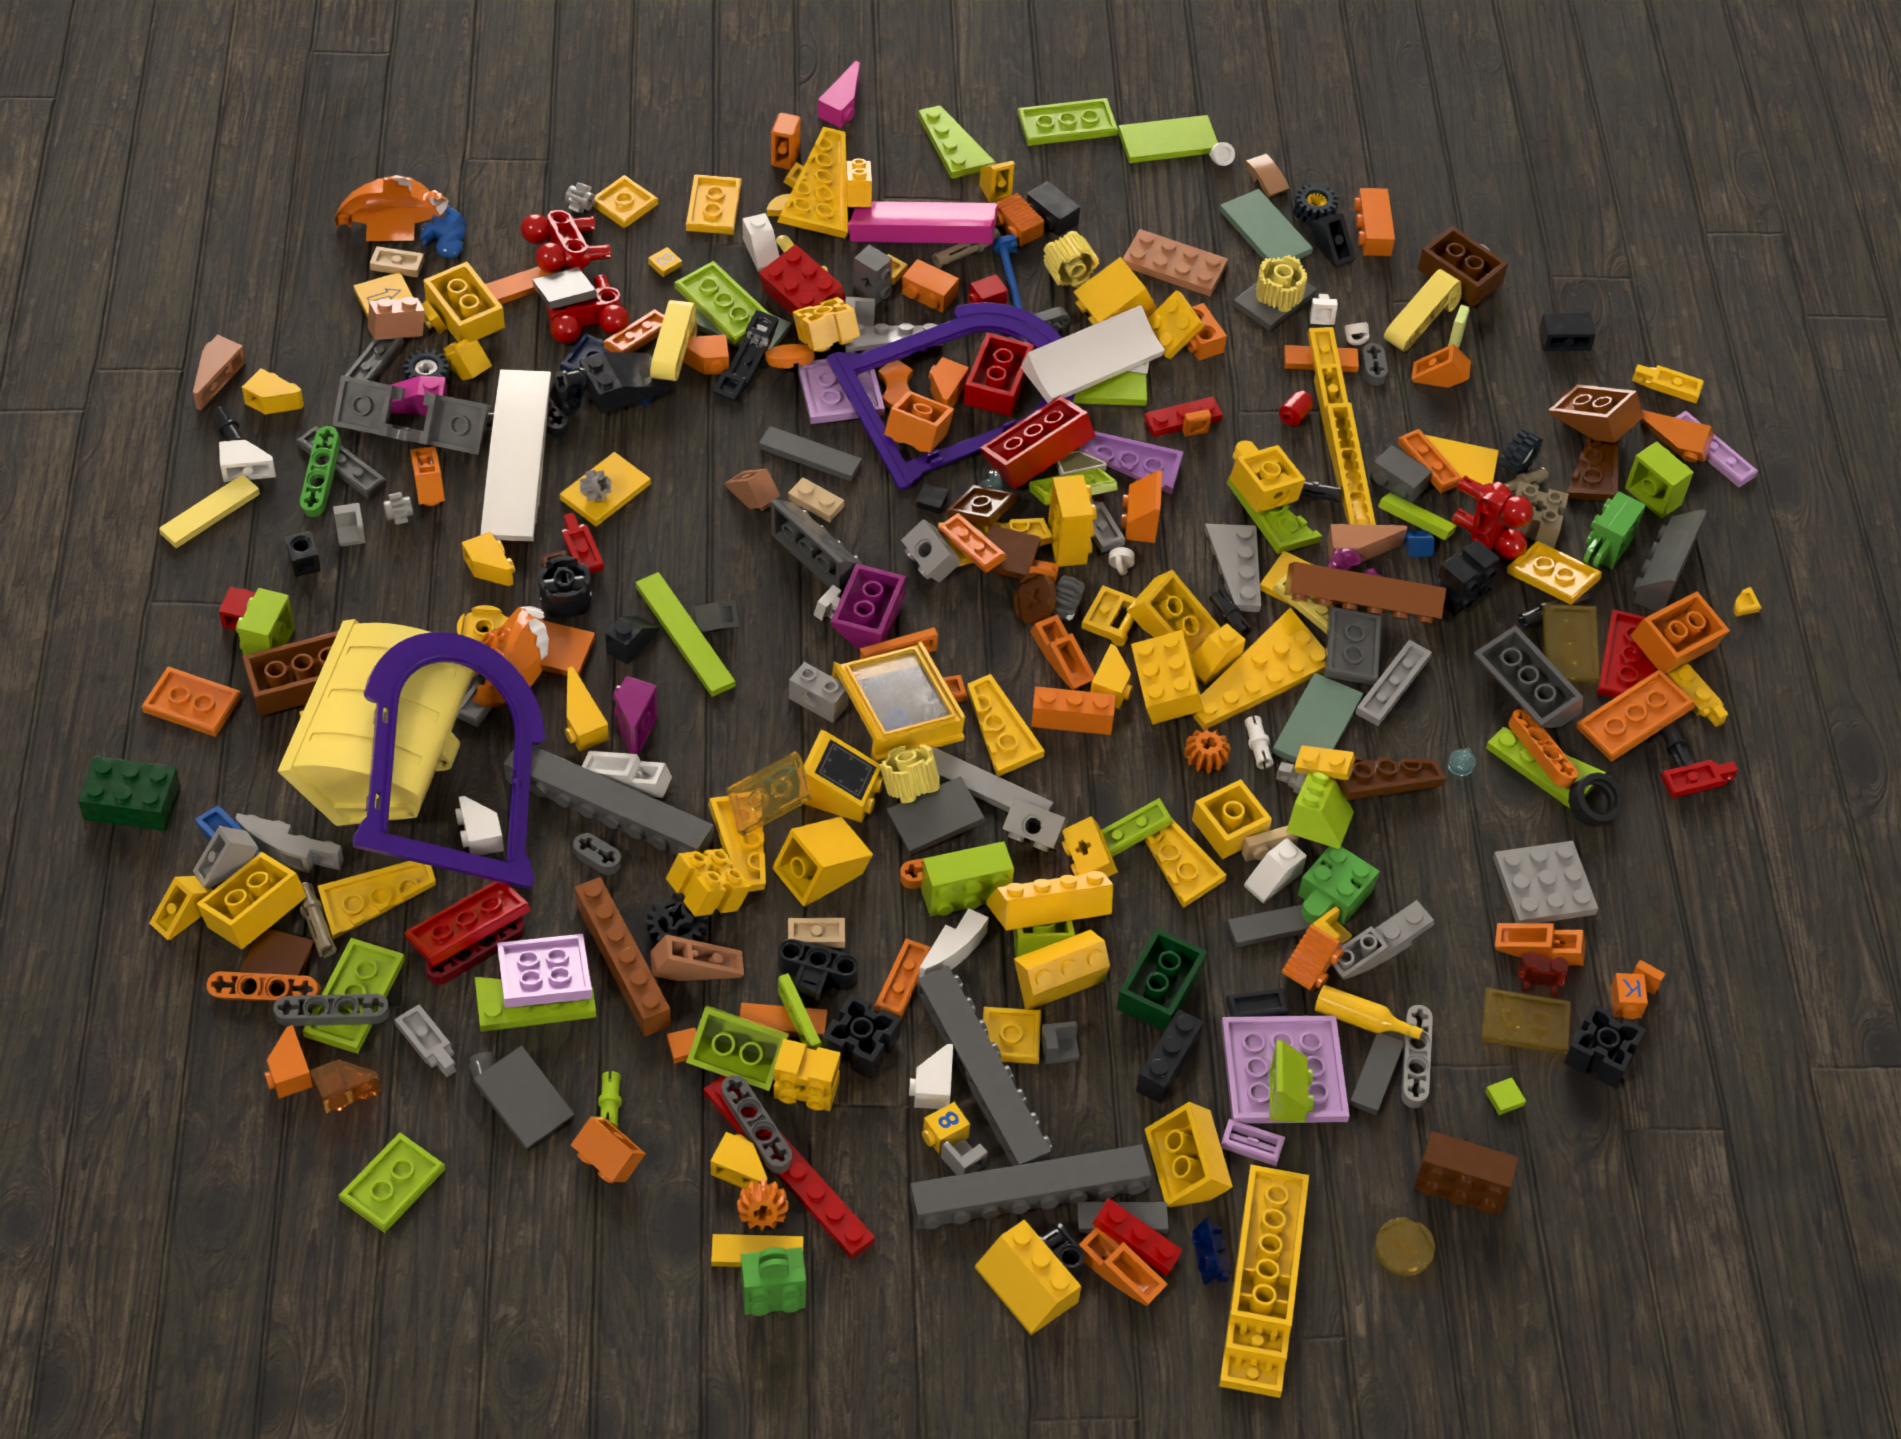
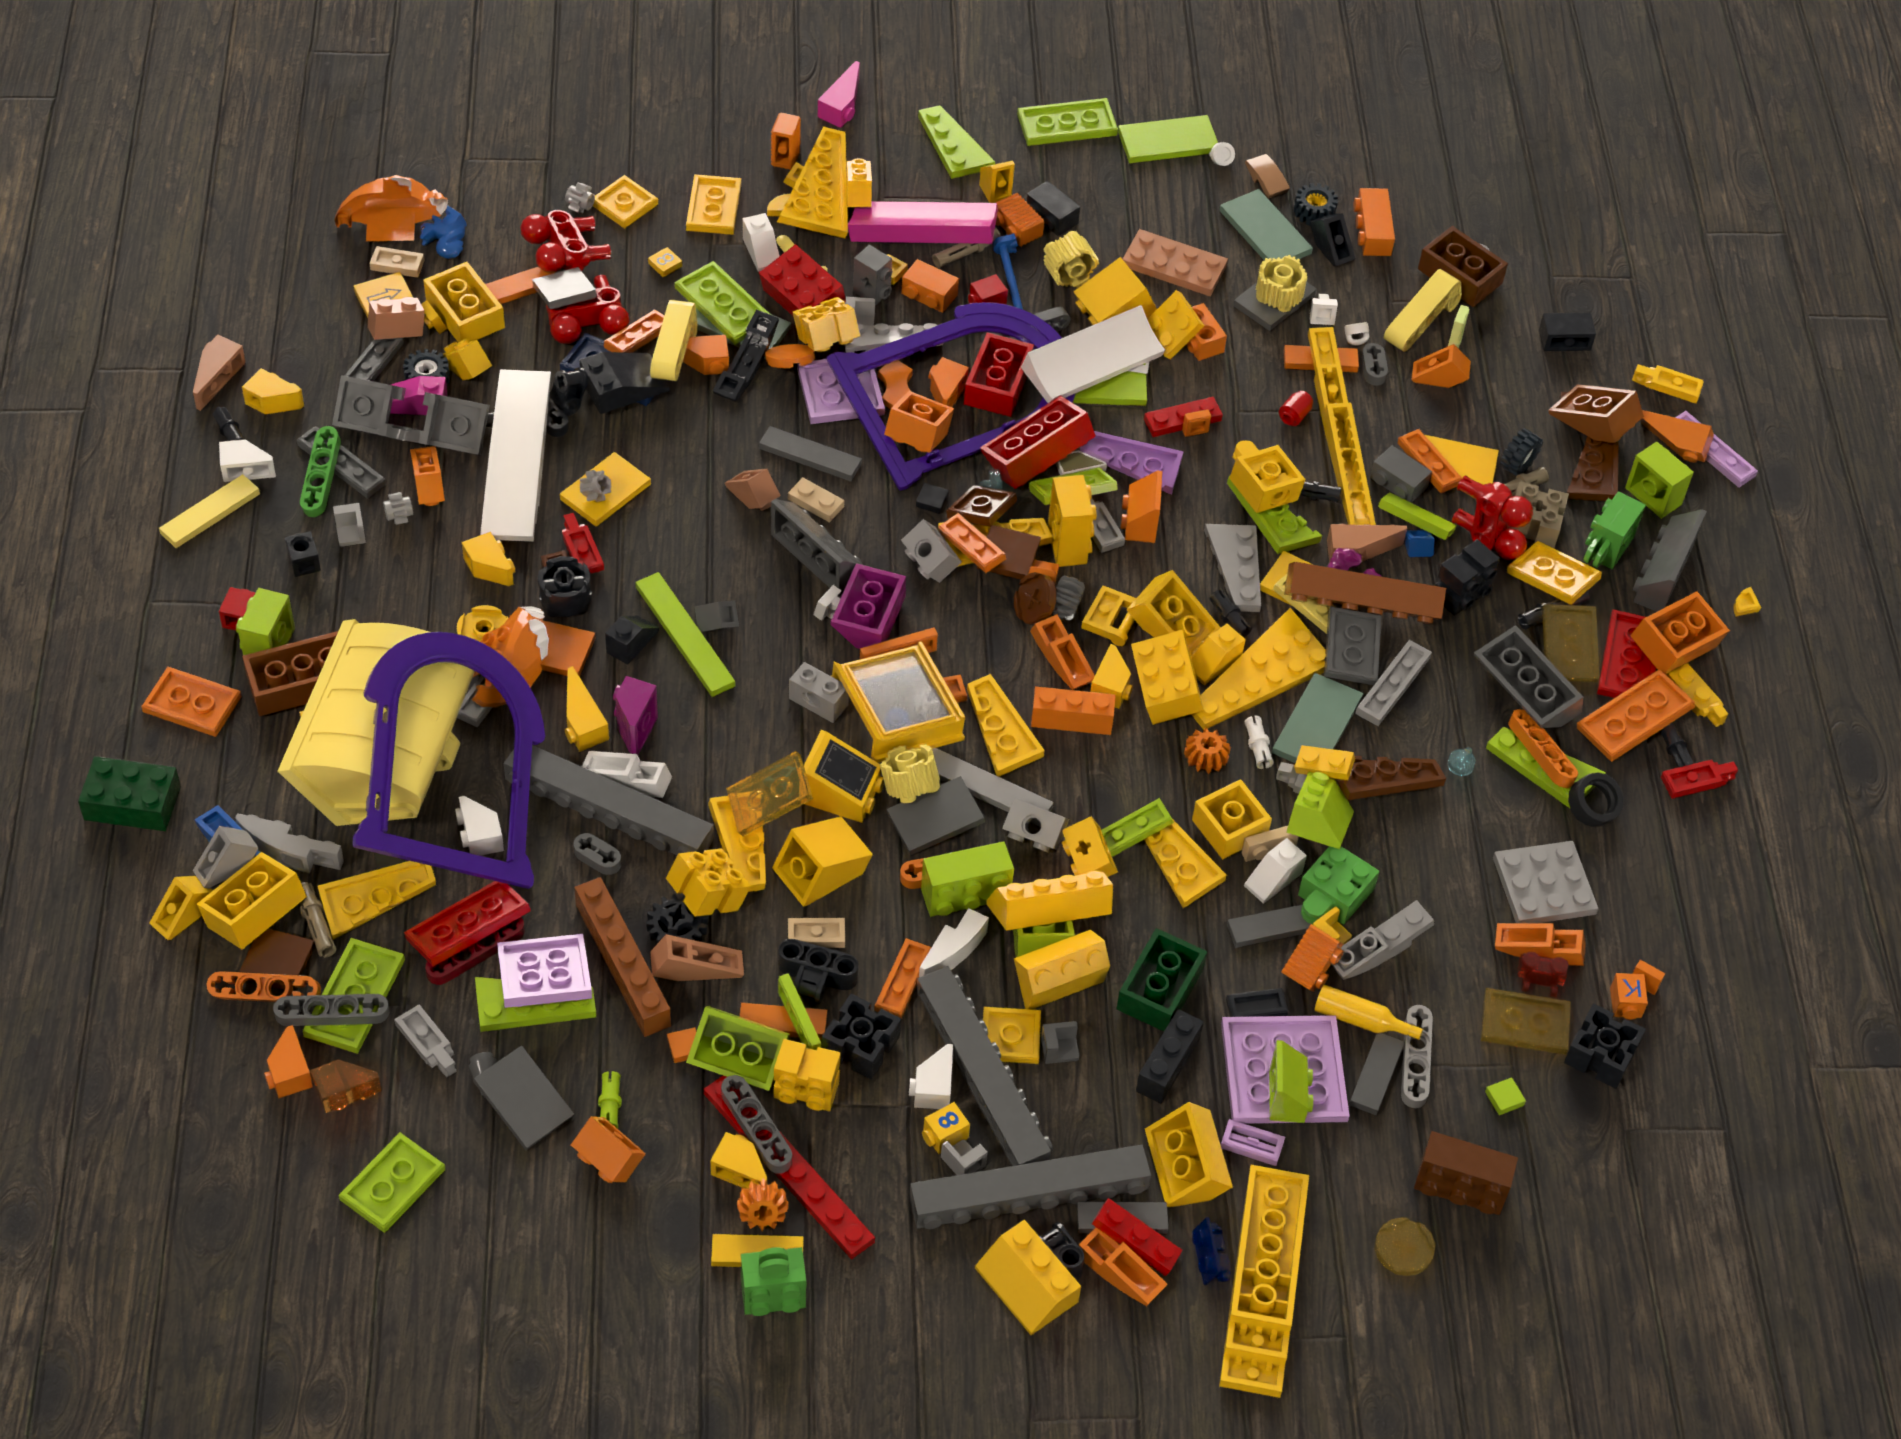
(1122, 559): white tile -> none

